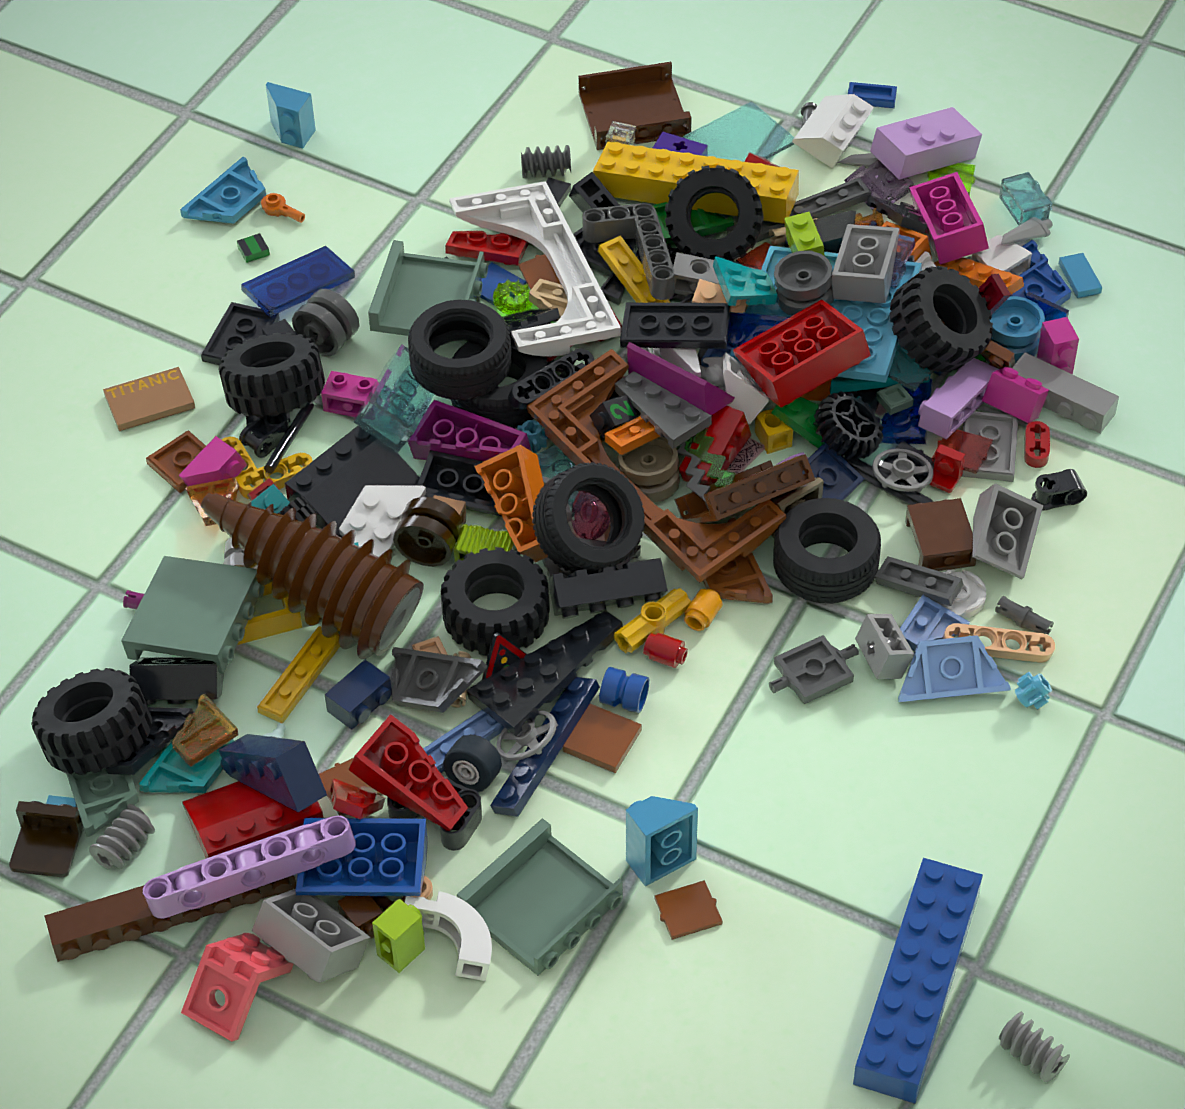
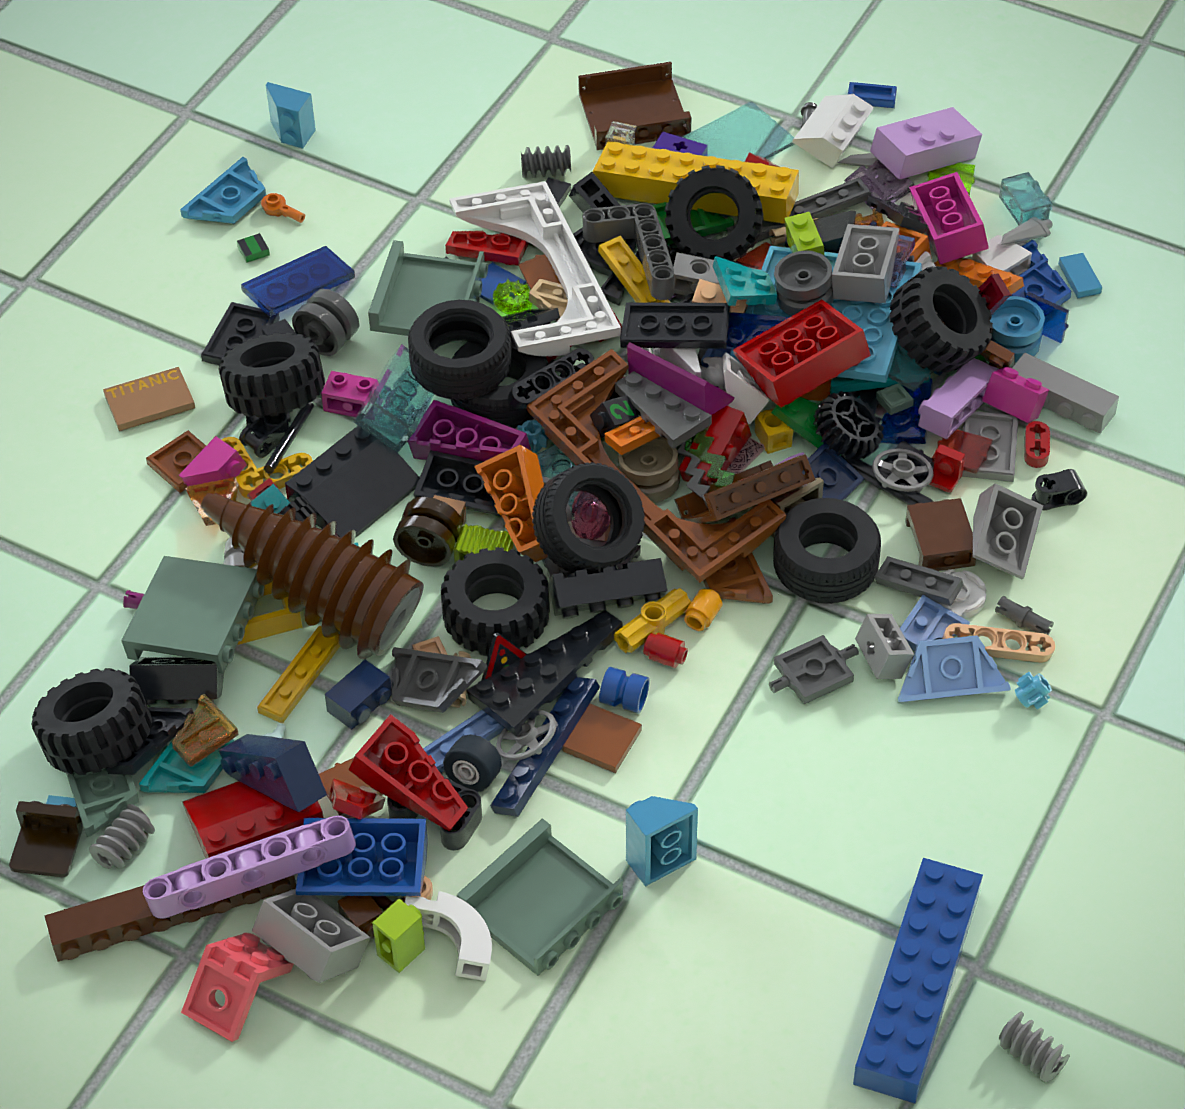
(378, 514): white wing -> none
(688, 909): dark orange piece -> none
(1058, 344): dark pink brick -> none

